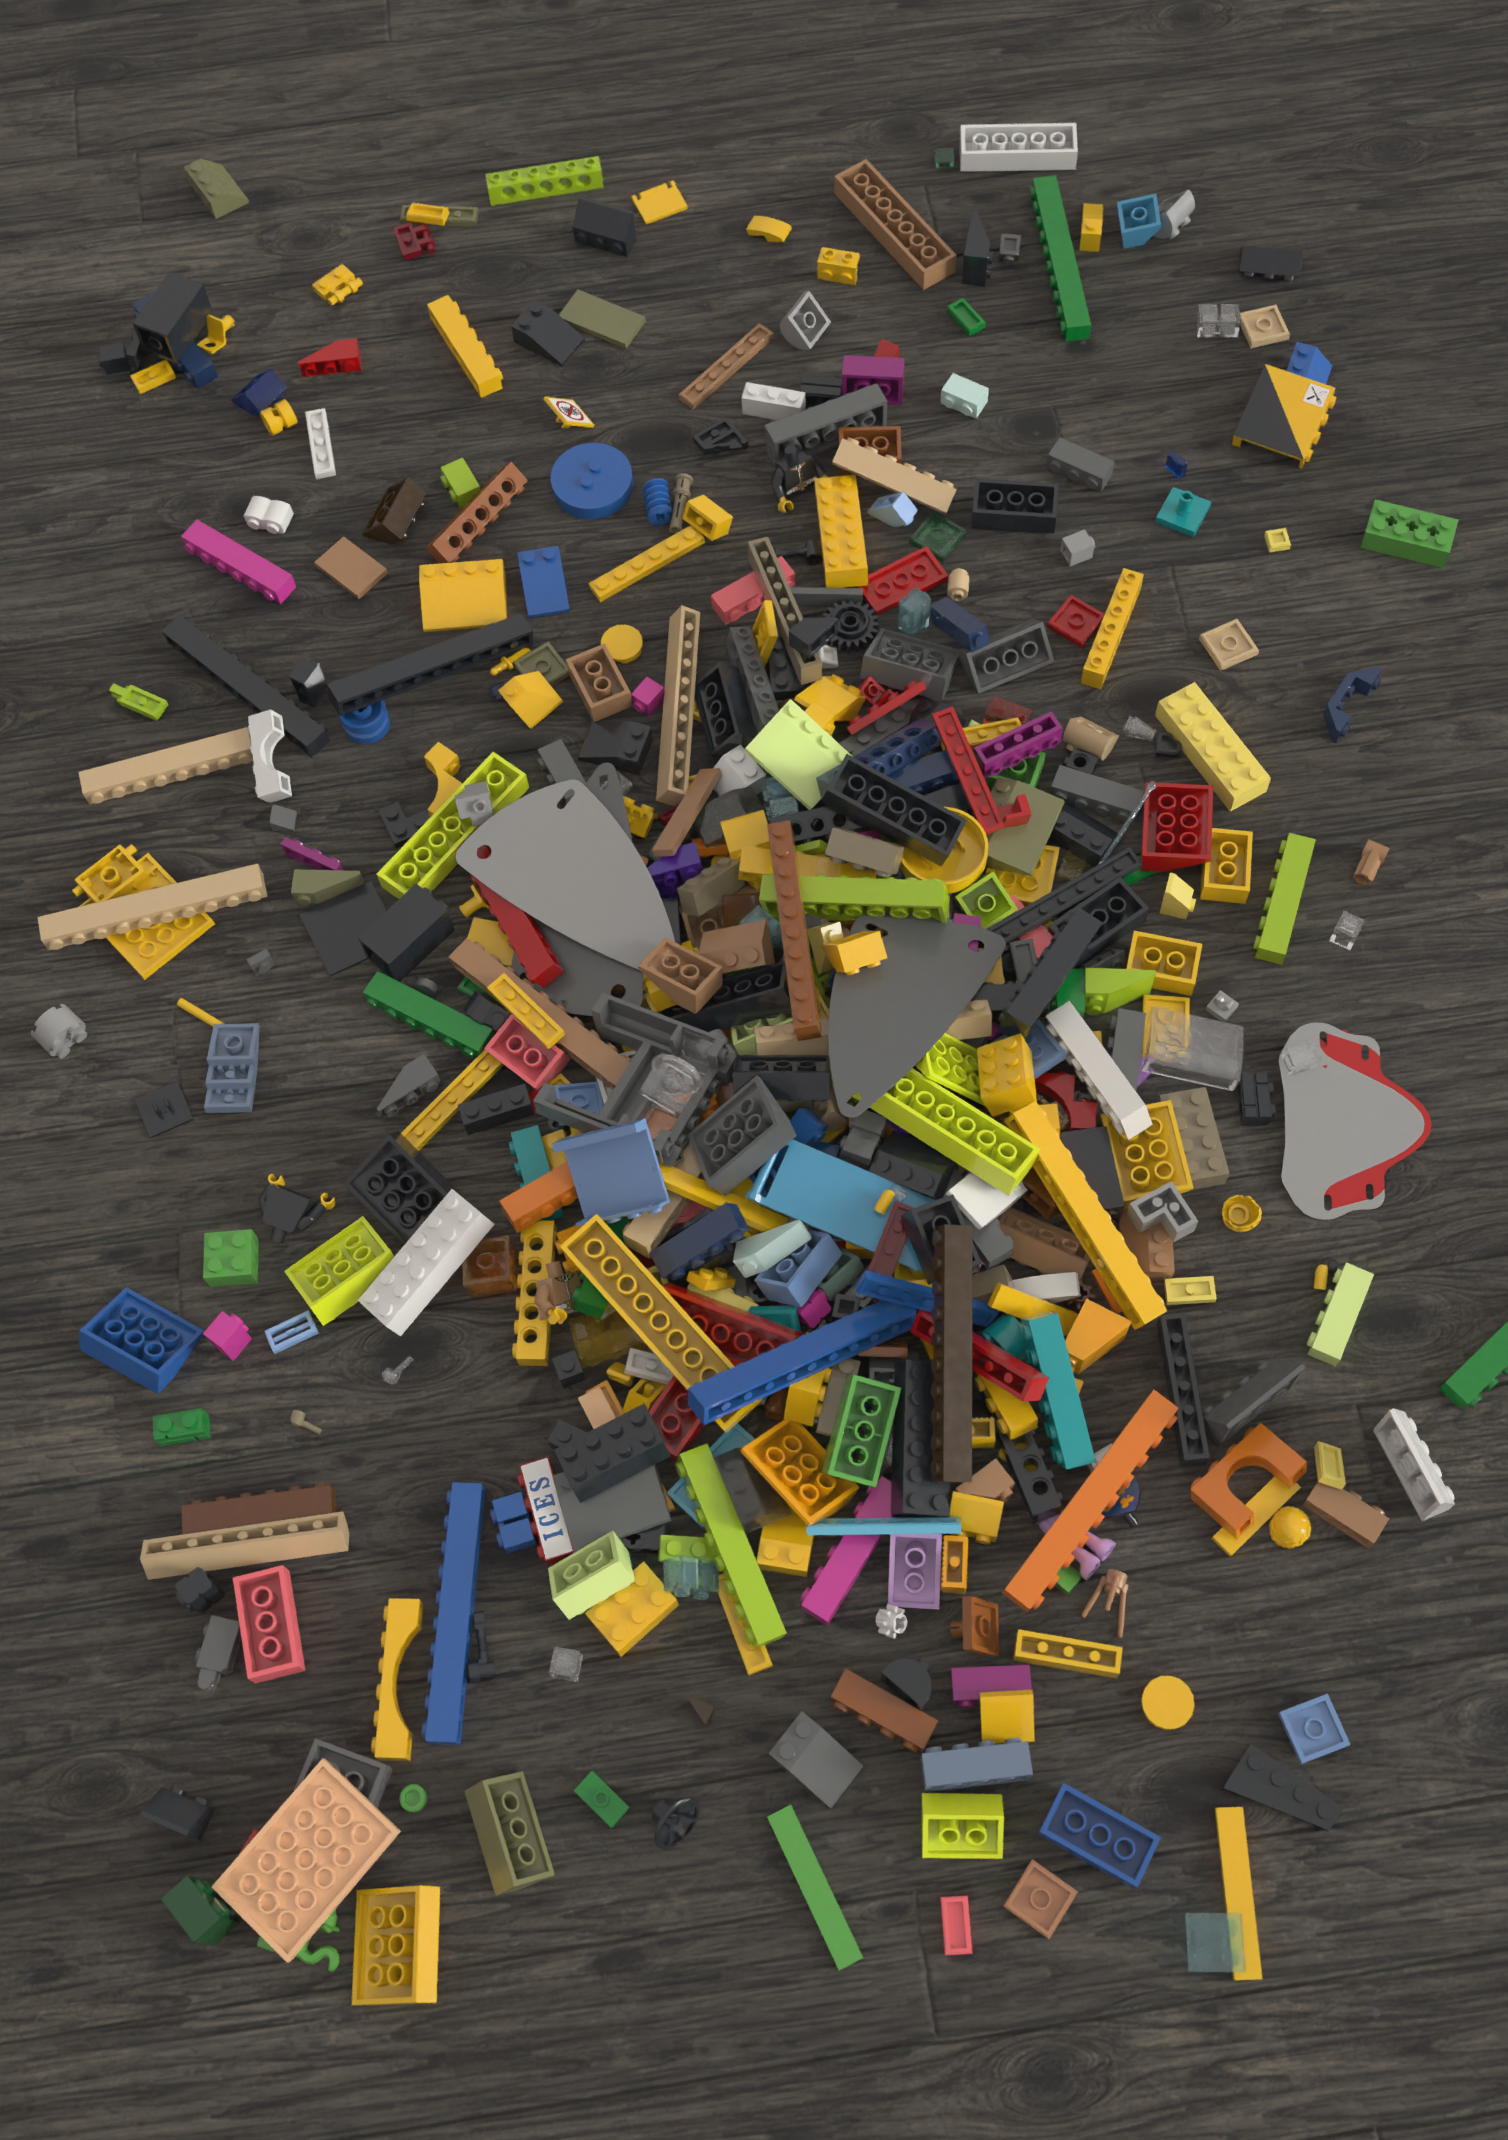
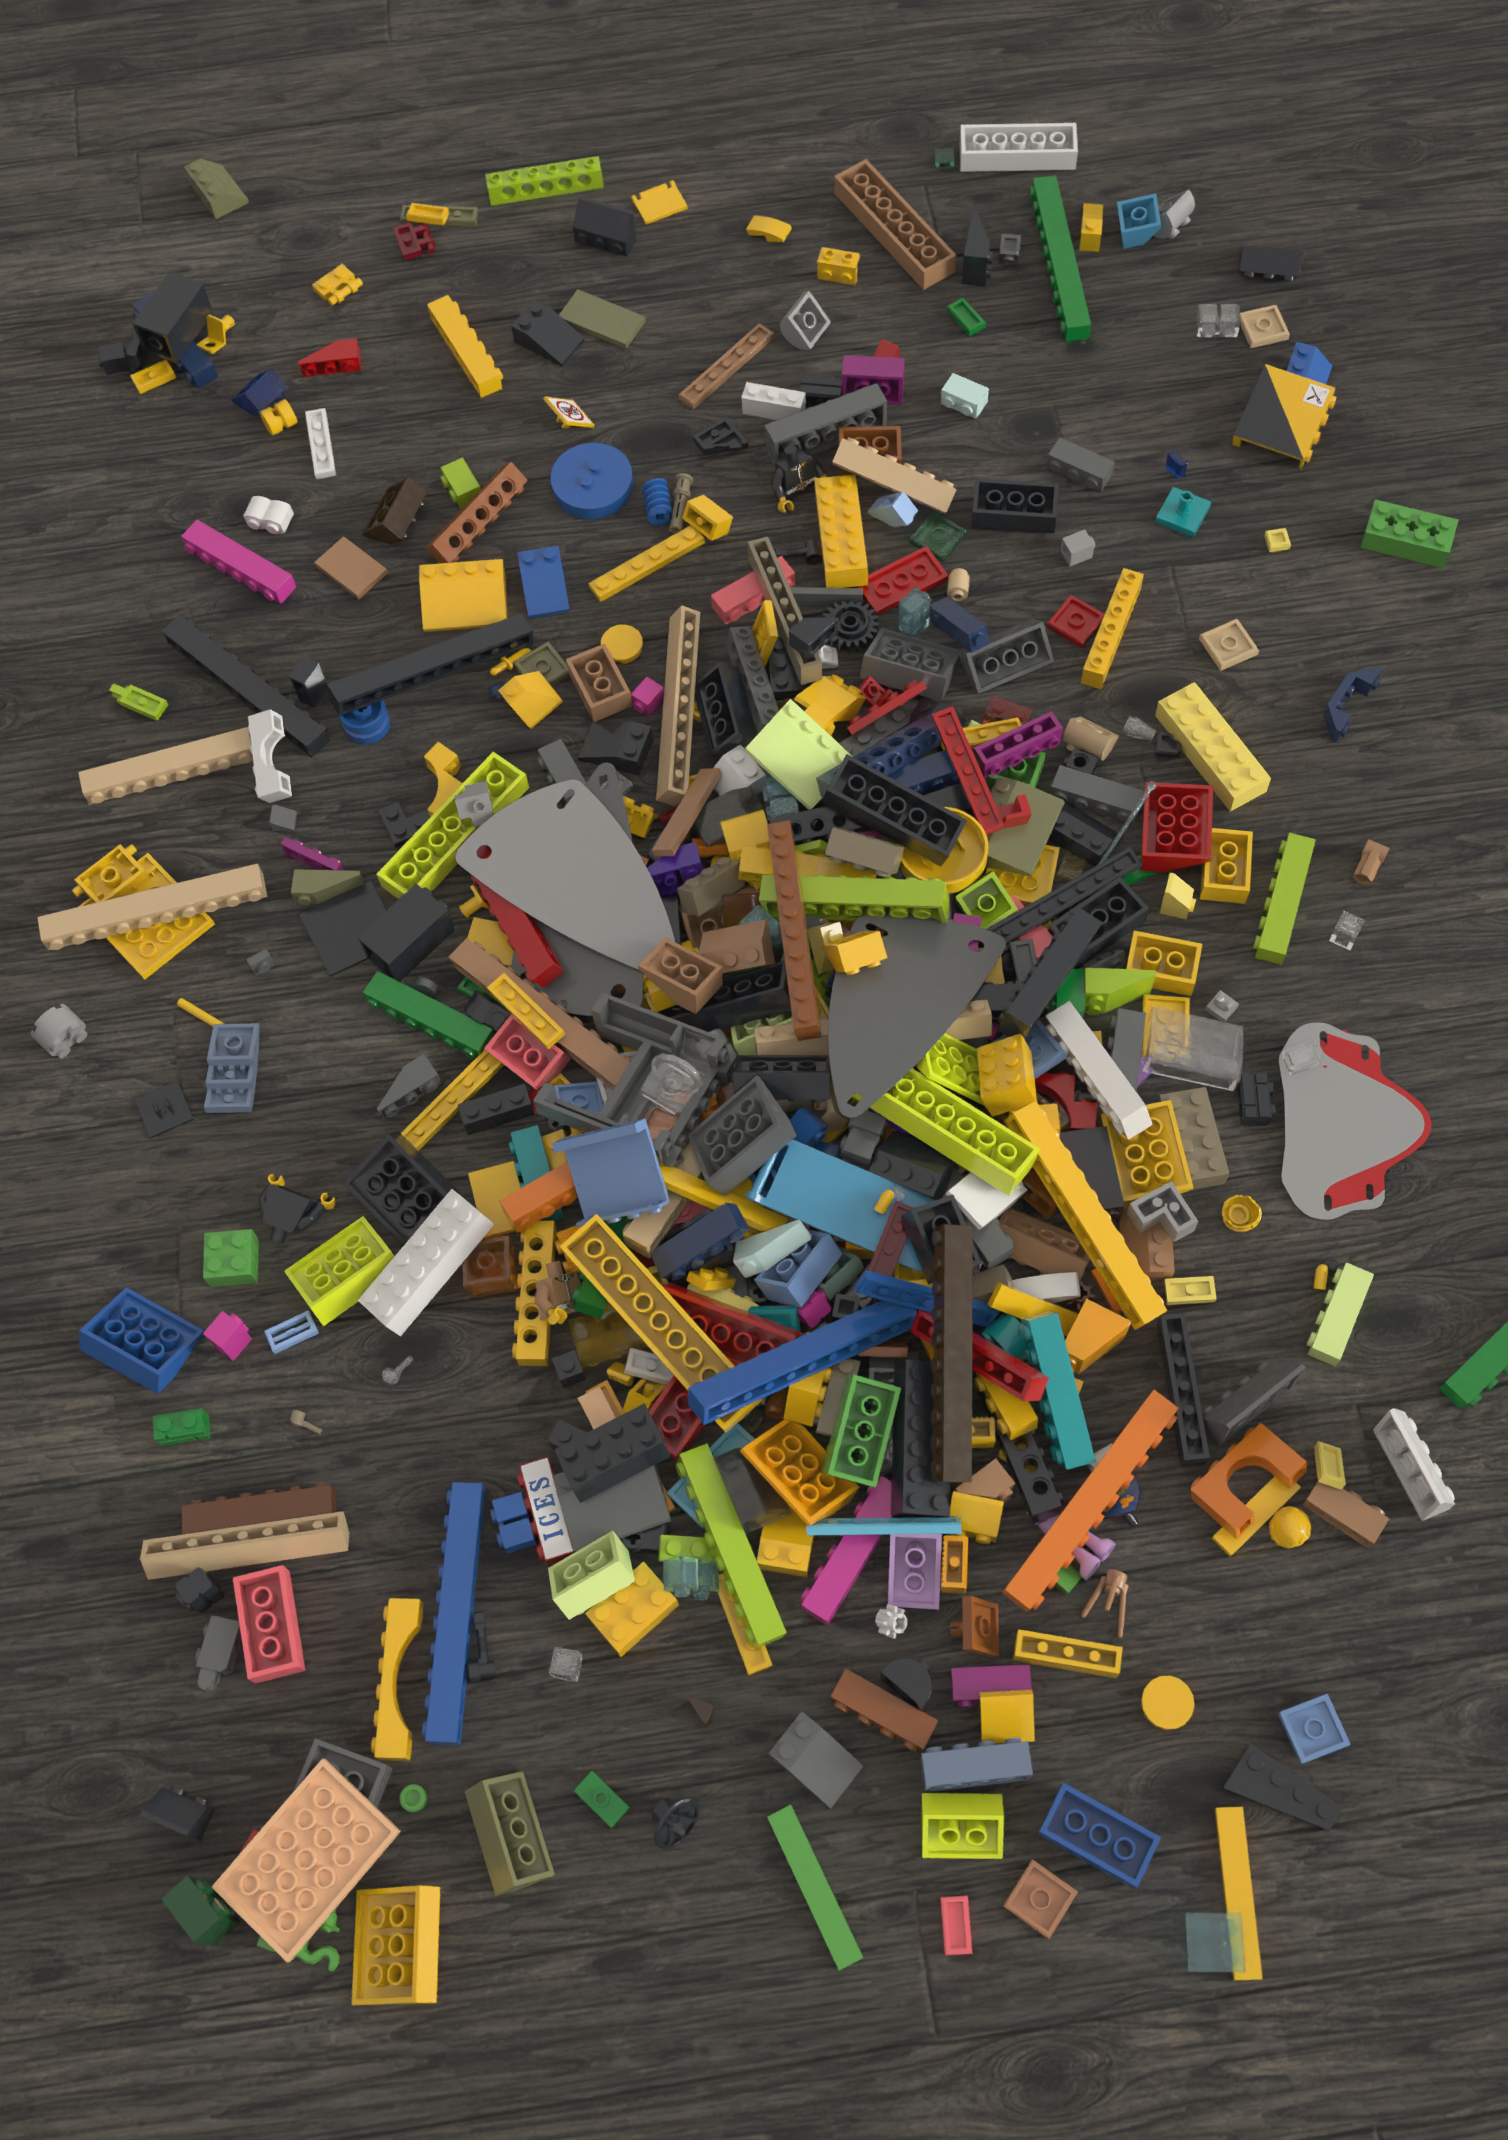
(489, 1188): none -> yellow tile

